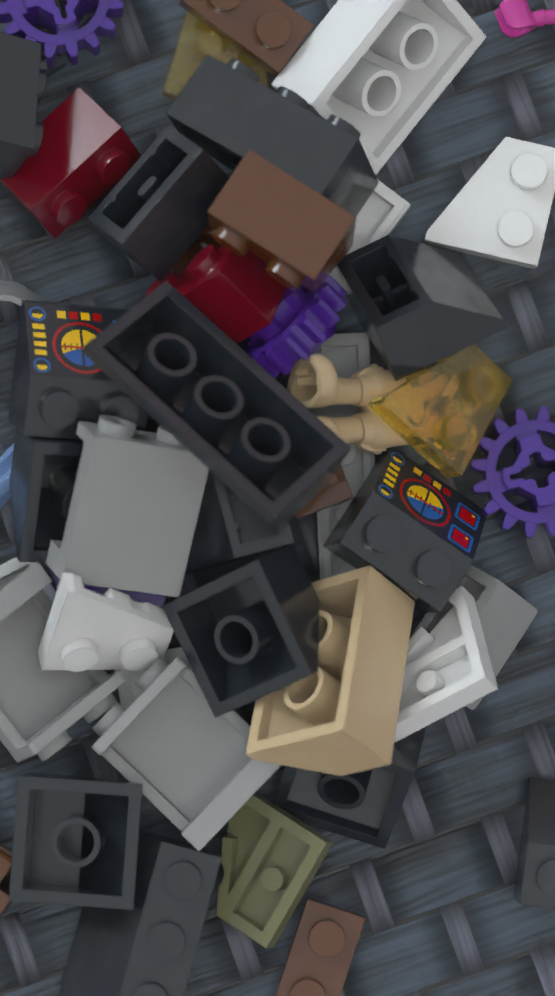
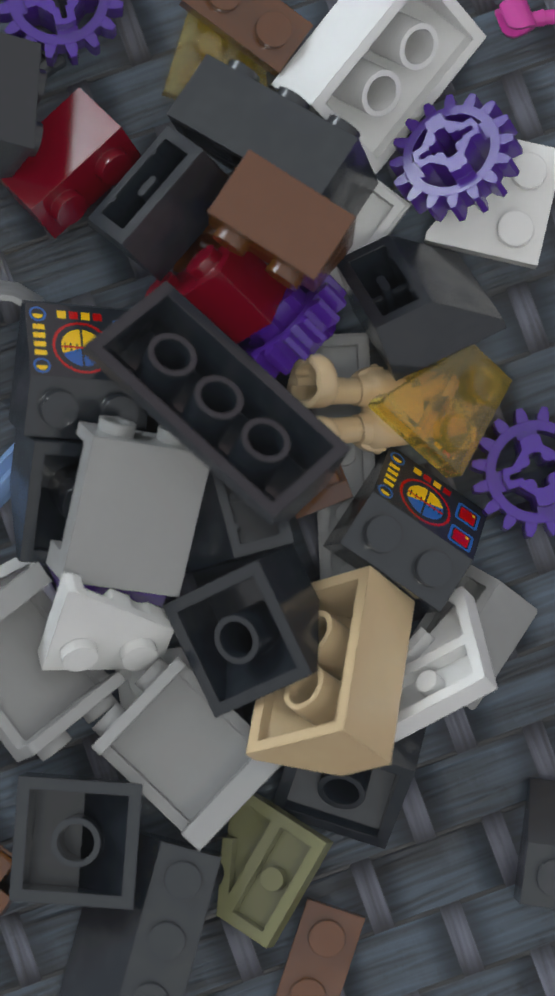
(456, 157): none -> dark purple gear

